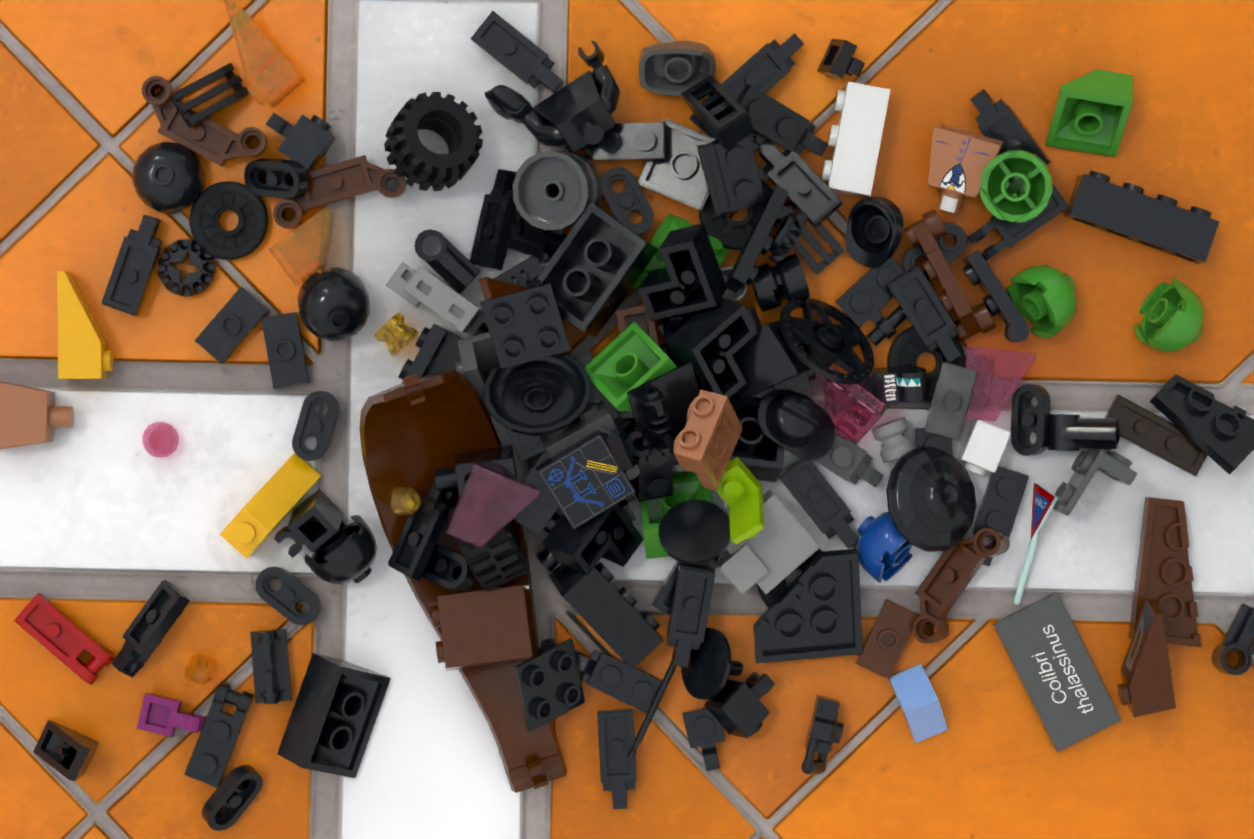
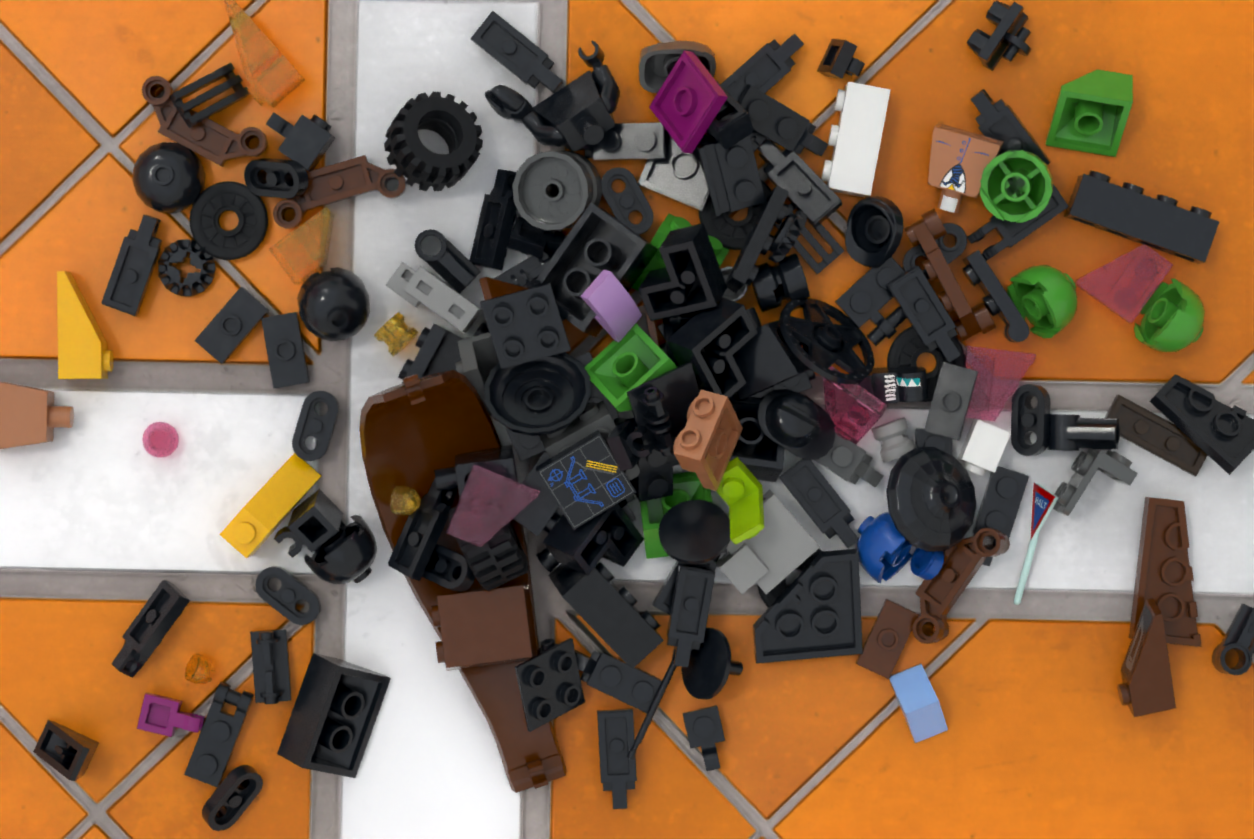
(63, 638): red plate -> none
(612, 305): none -> lavender slope
(688, 101): none -> magenta tile
(739, 706): black brick -> none
(822, 733): black piece -> none
(926, 564): none -> blue tile
(1006, 39): none -> black hips
(1056, 671): dark grey tile -> none
(1126, 281): none -> clear pink wing

